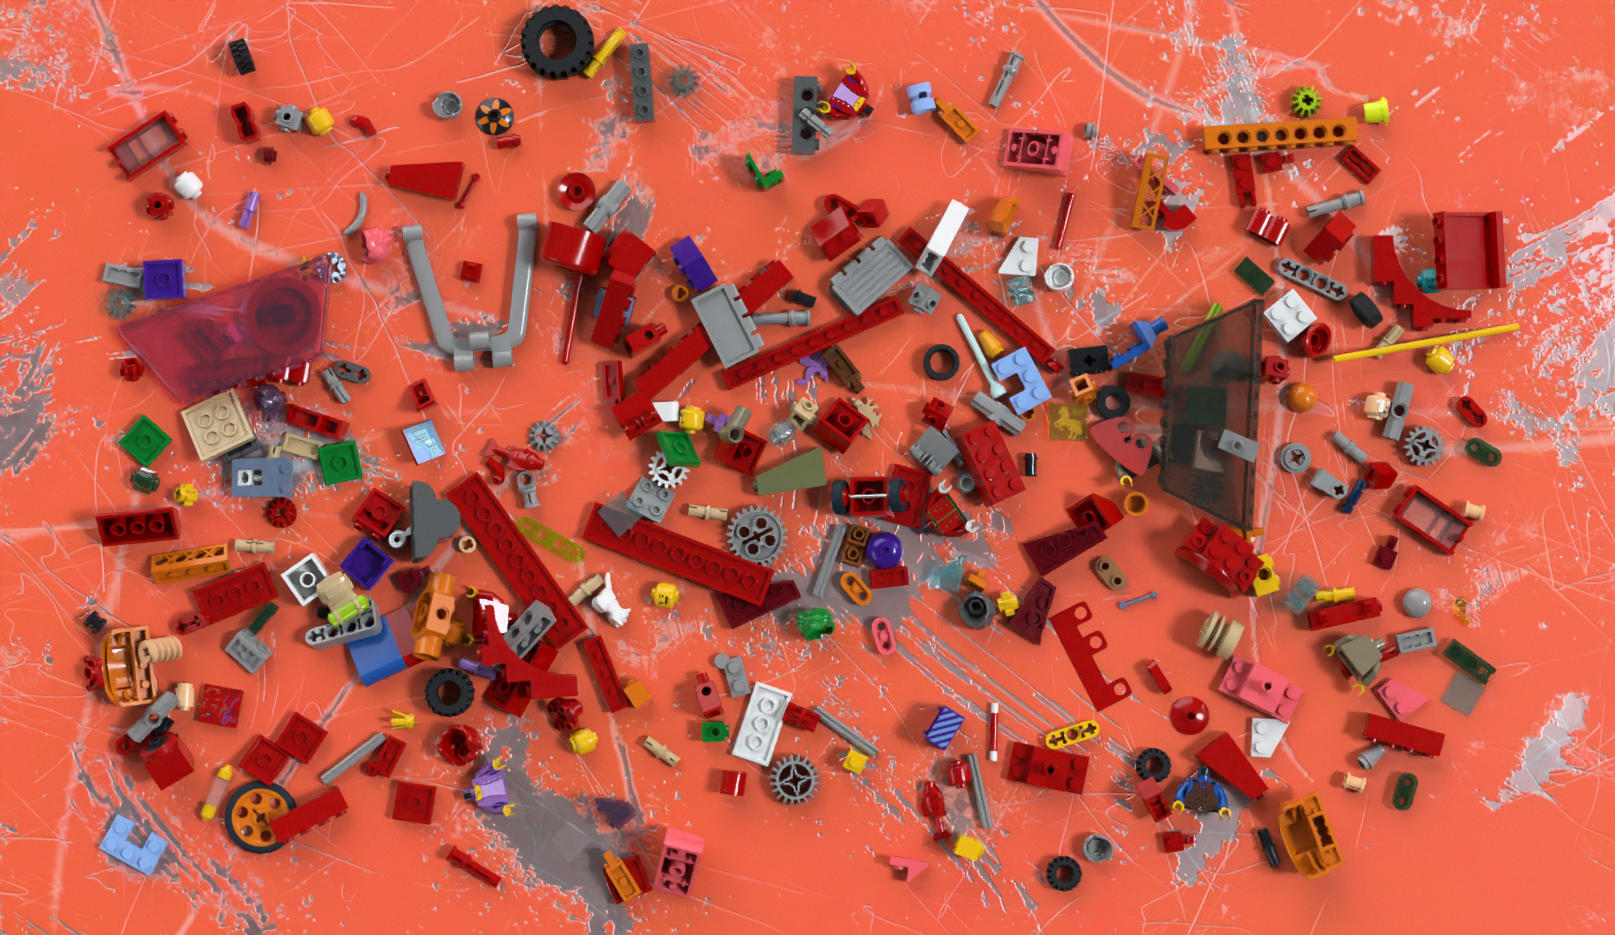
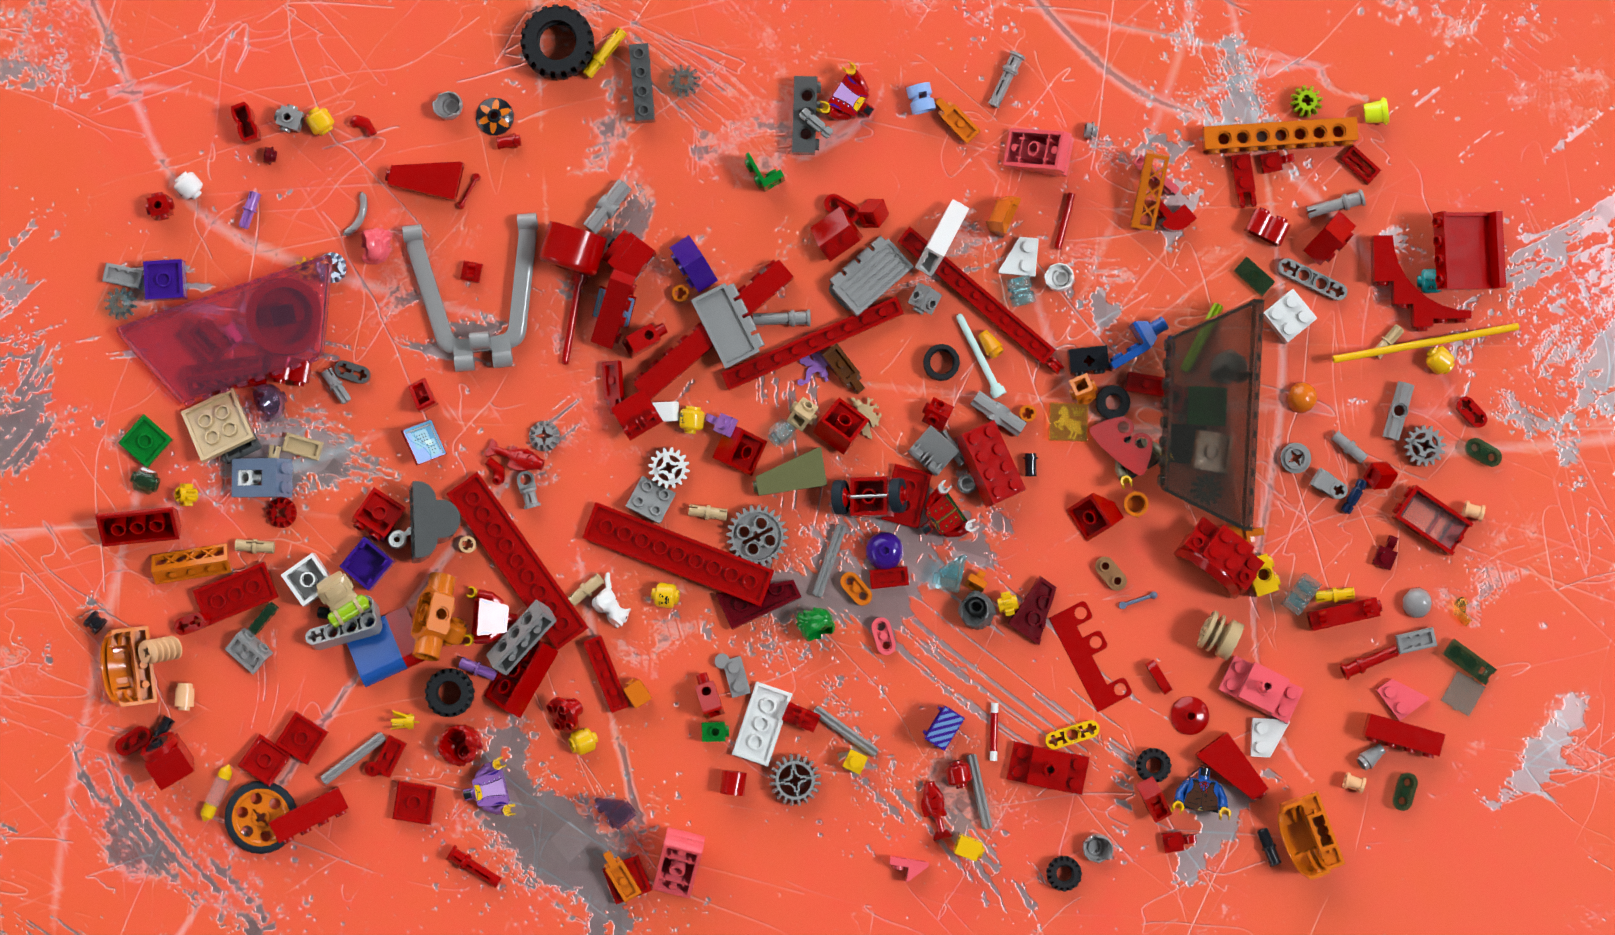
(93, 673): red piece -> none
(117, 845): light blue plate -> none
(131, 369): red gear -> none
(145, 725): light grey piece -> none
(148, 145): door -> none
(221, 706): red tile -> none
(242, 56): black tyre -> none
(317, 422): red slope -> none
(340, 462): green plate -> none
(411, 579): dark red plate -> none
(515, 669): red arch -> none
(549, 542): clear neon green beam -> none
(569, 184): red dish -> none
(620, 514): clear light blue piece -> none
(661, 751): tan pin -> none
(678, 449): green plate -> none
(735, 424): dark tan piece -> none
(803, 298): black pin -> none
(855, 545): dark orange slope -> none
(1035, 388): light blue plate -> none
(1062, 547): dark red wing -> none
(1239, 445): light grey plate -> none
(1274, 369): red brick -> none
(1315, 340): red hat -> none
(1360, 656): dark tan torso -> none
(1365, 310): black tyre -> none
(1377, 406): light nougat head -> none

